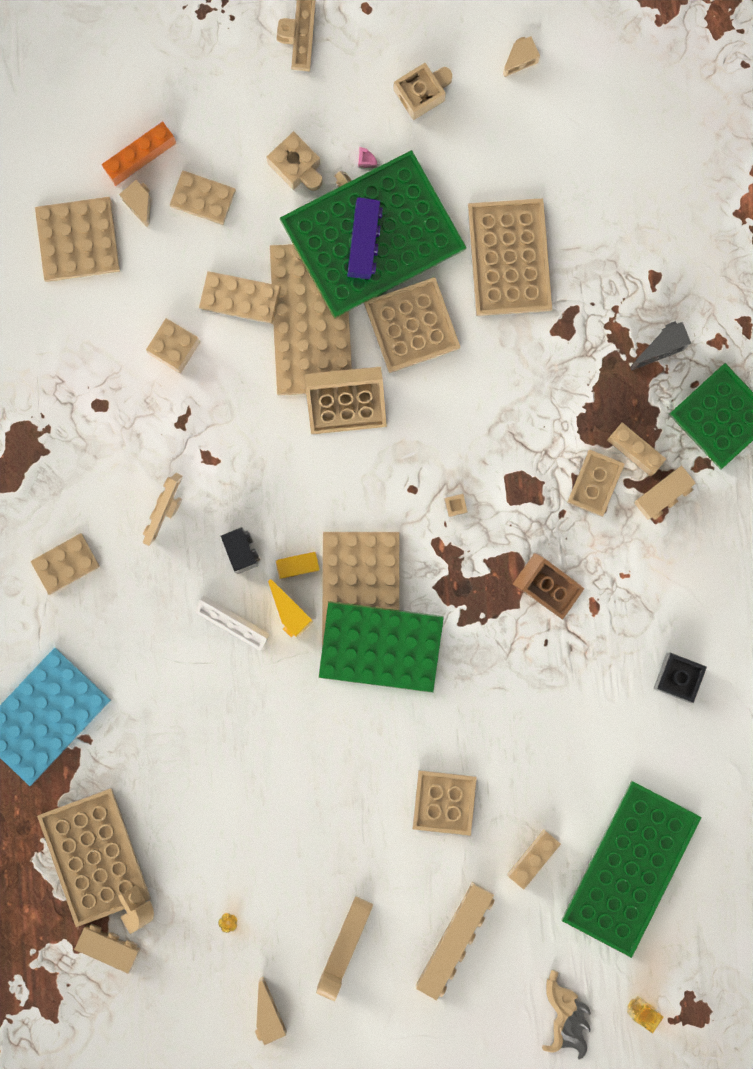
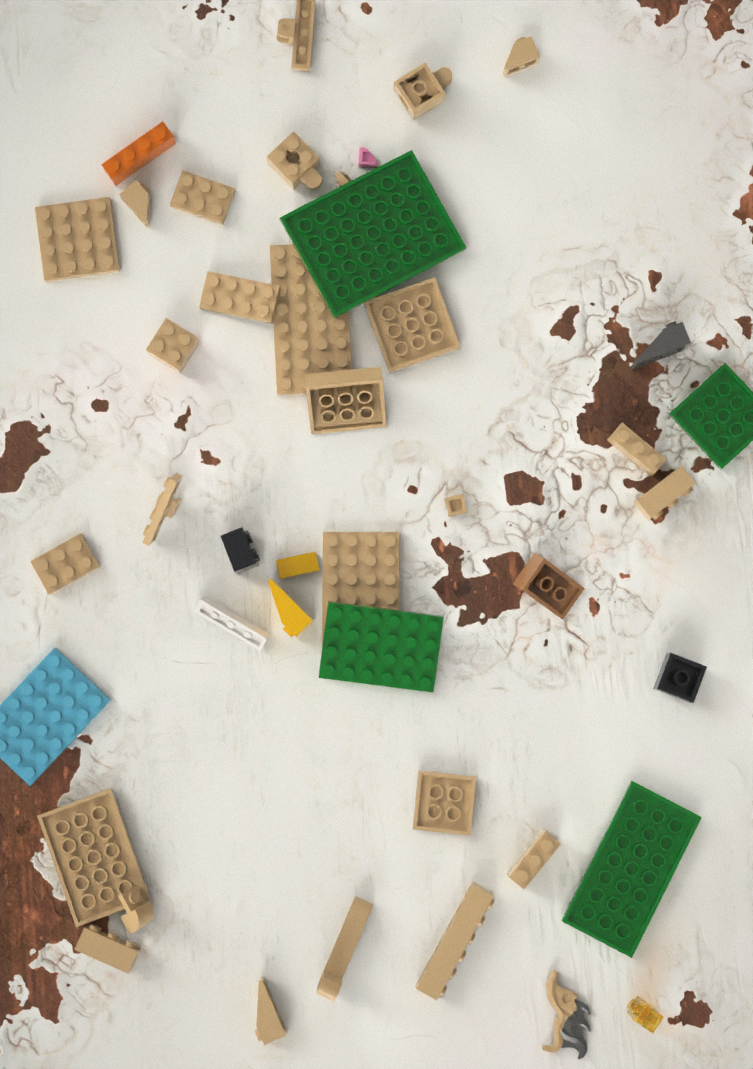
(227, 917): clear yellow plate -> none
(363, 238): dark purple brick -> none
(509, 257): tan plate -> none
(595, 483): tan plate -> none

